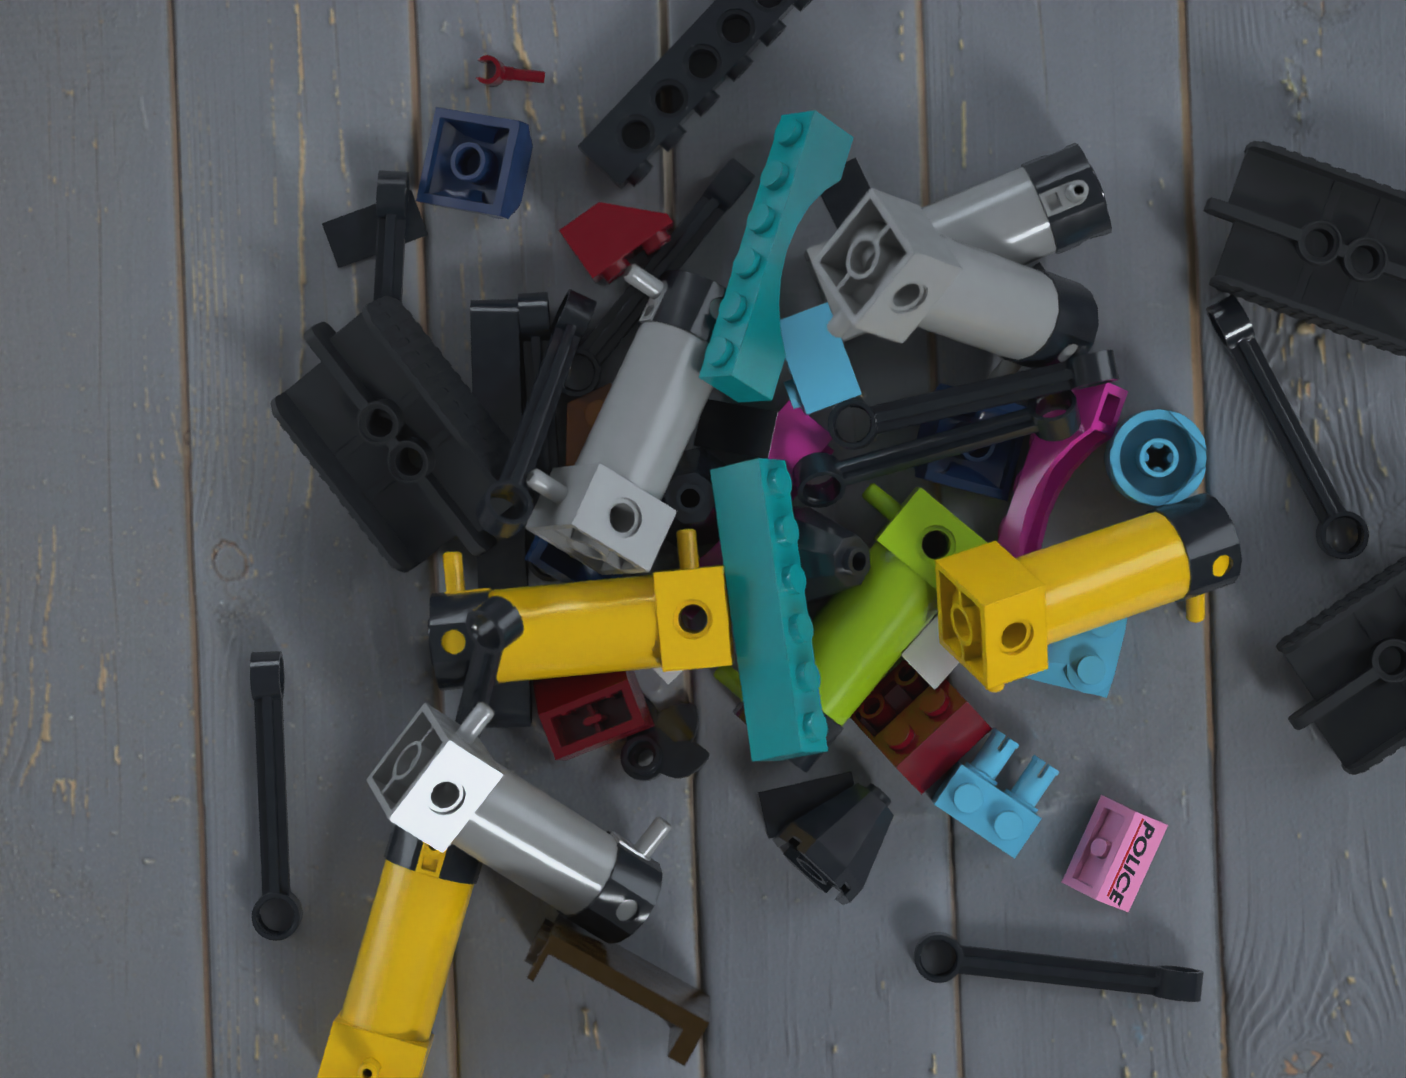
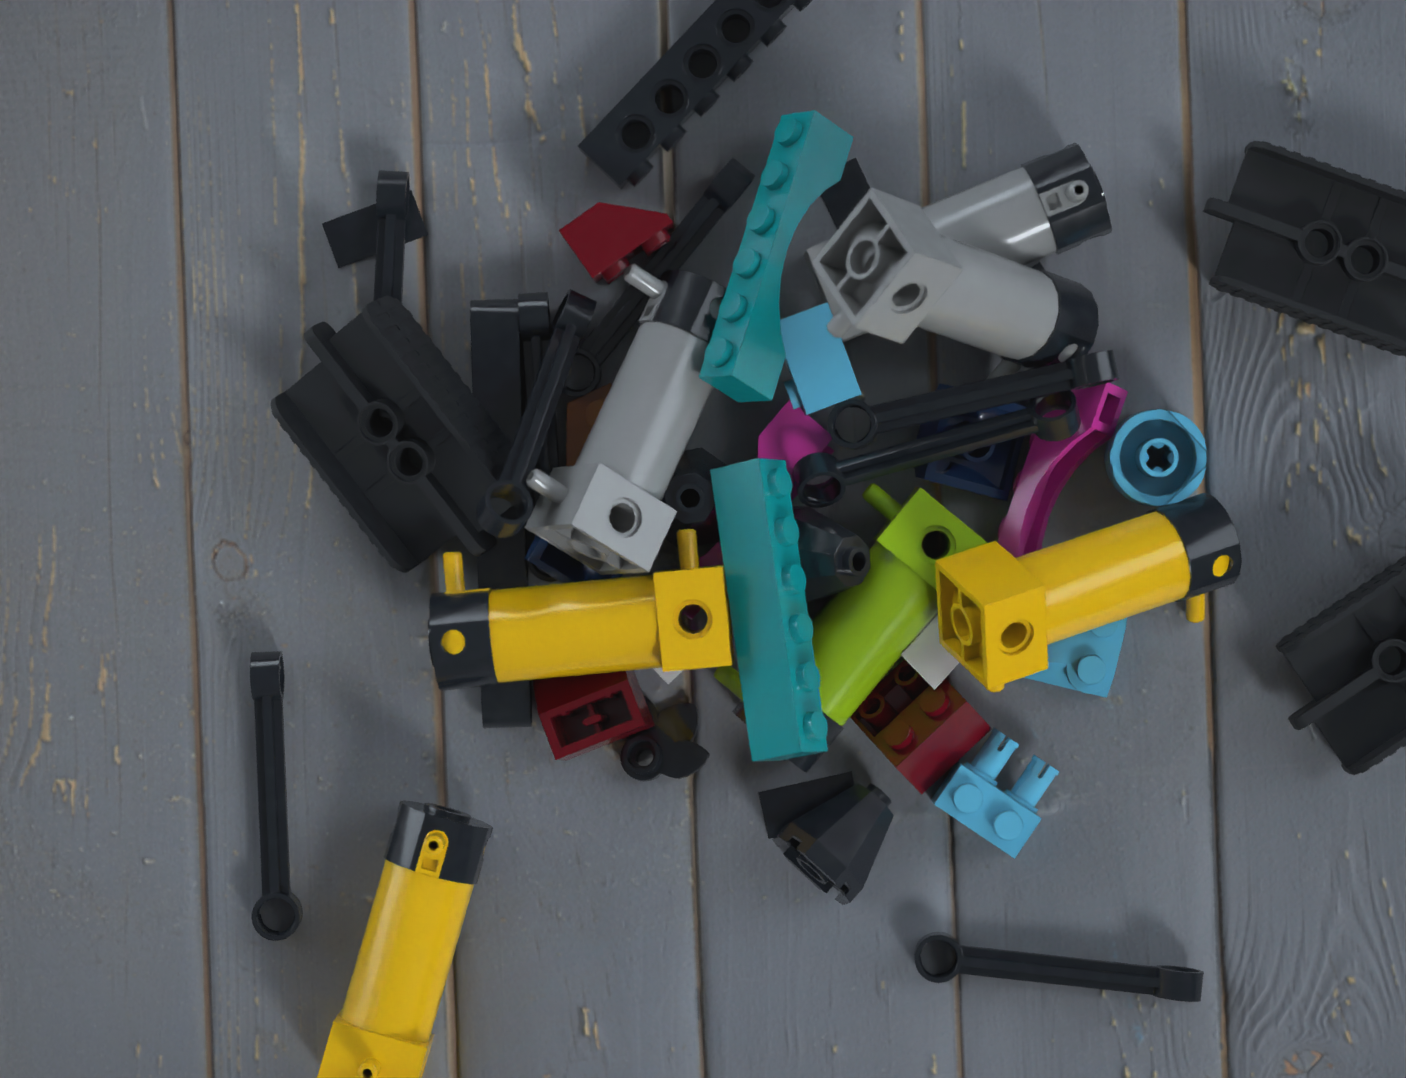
(452, 791): light grey piece -> none
(475, 163): dark blue slope -> none
(492, 629): black piece -> none
(508, 73): dark red hand -> none
(629, 976): dark brown panel -> none
(736, 429): black sticker -> none
(1114, 854): bright pink panel -> none
(1239, 338): black piece -> none

